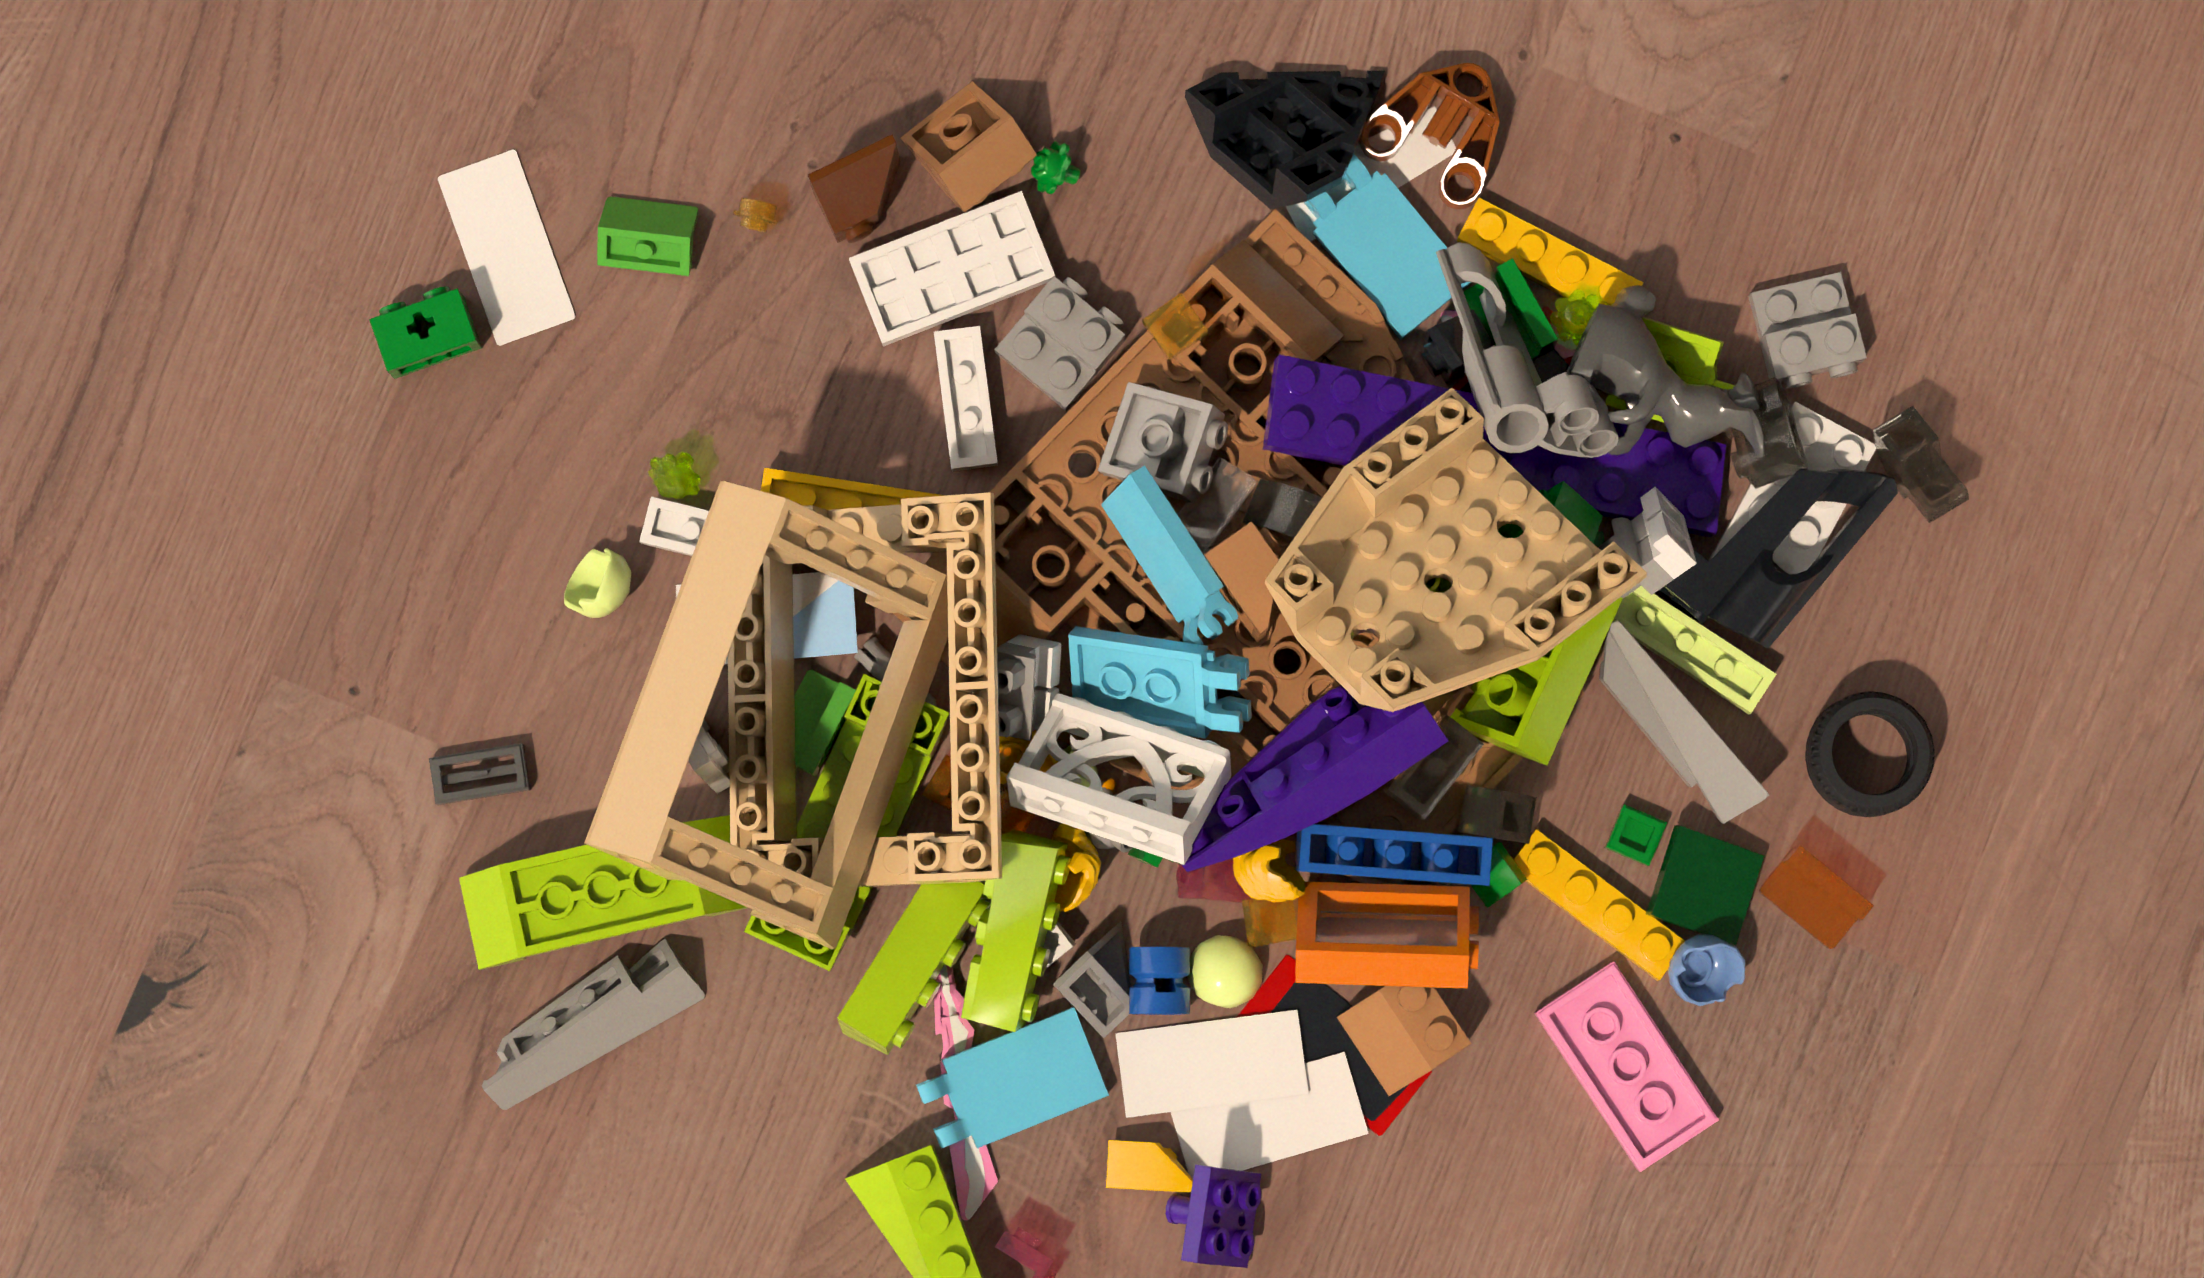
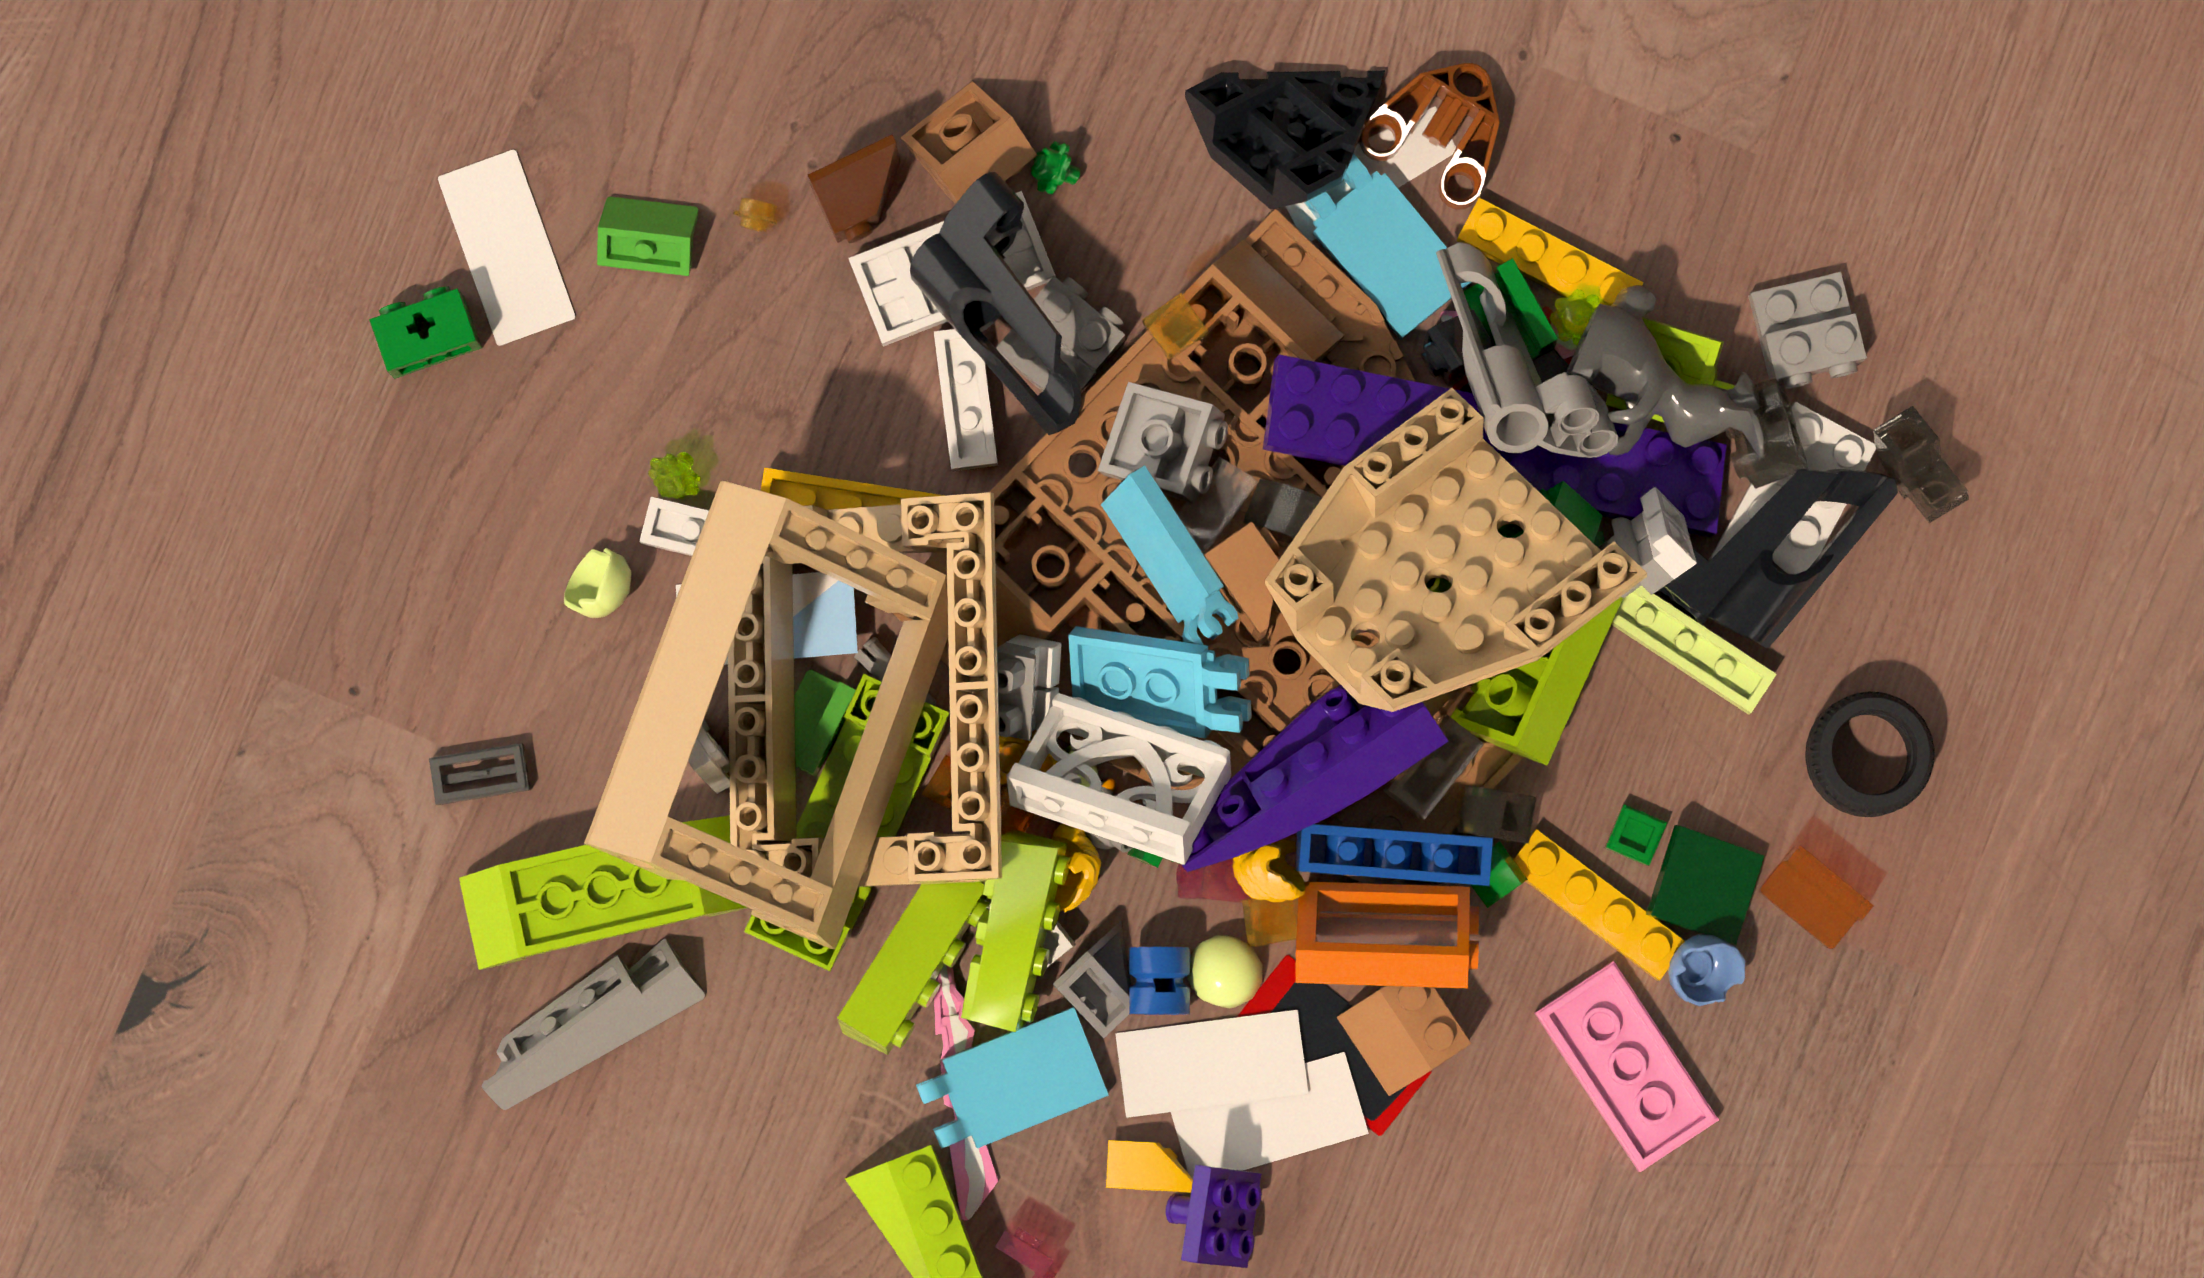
(973, 285): none -> black panel
(1676, 727): light grey wedge -> none

